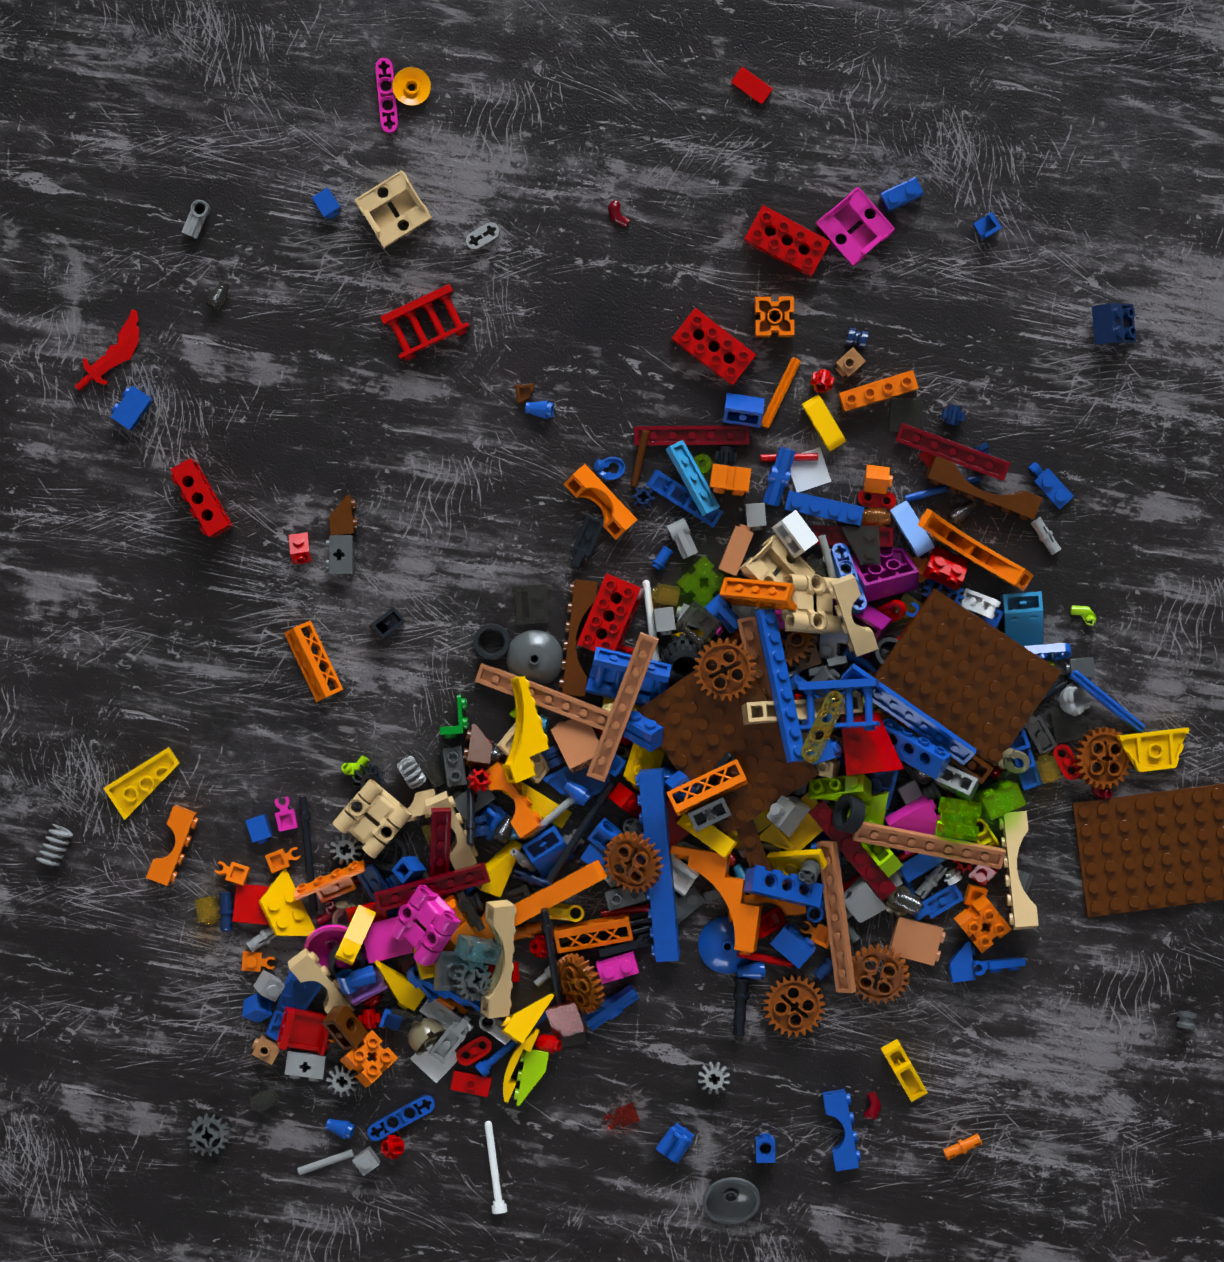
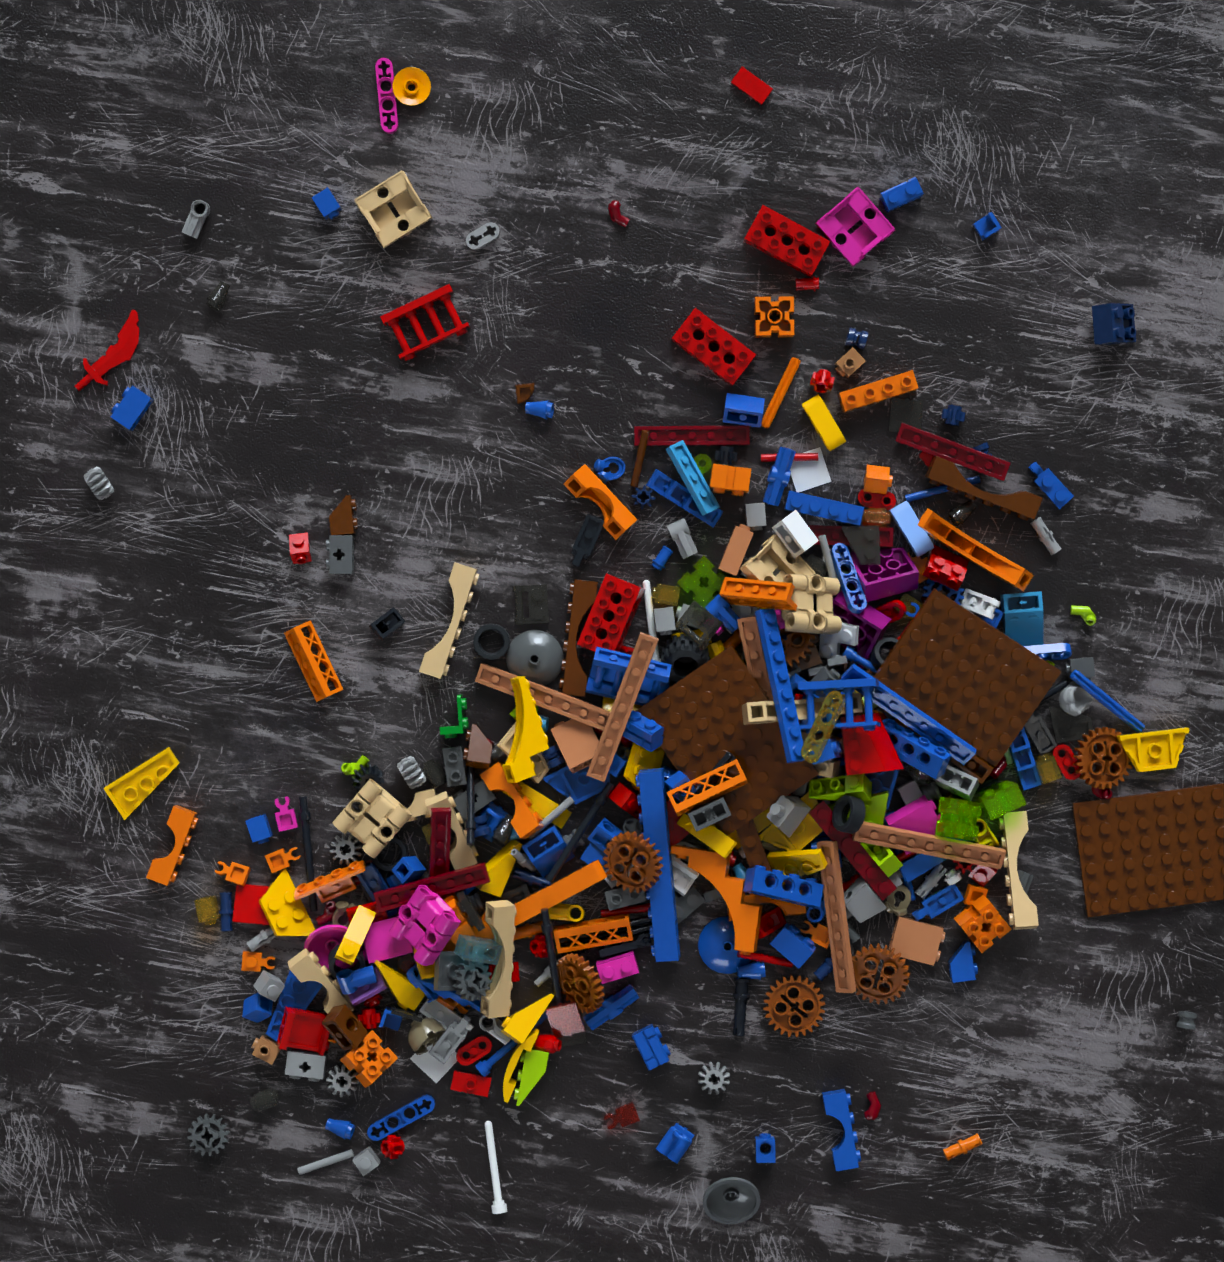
(55, 845): light grey piece -> none
(98, 483): none -> light grey gear
(180, 476): red brick -> none
(436, 659): none -> tan arch
(479, 780): red gear -> none
(578, 793): blue cone -> none
(651, 1047): none -> blue brick
(732, 685): dark orange gear -> none
(807, 284): none -> red pin
(809, 871): dark grey wheel -> none
(846, 592): tan arch -> none
(904, 1070): yellow slope -> none
(908, 902): clear smoke brick -> none
(995, 965): blue plate -> none
(1004, 763): dark tan piece -> none

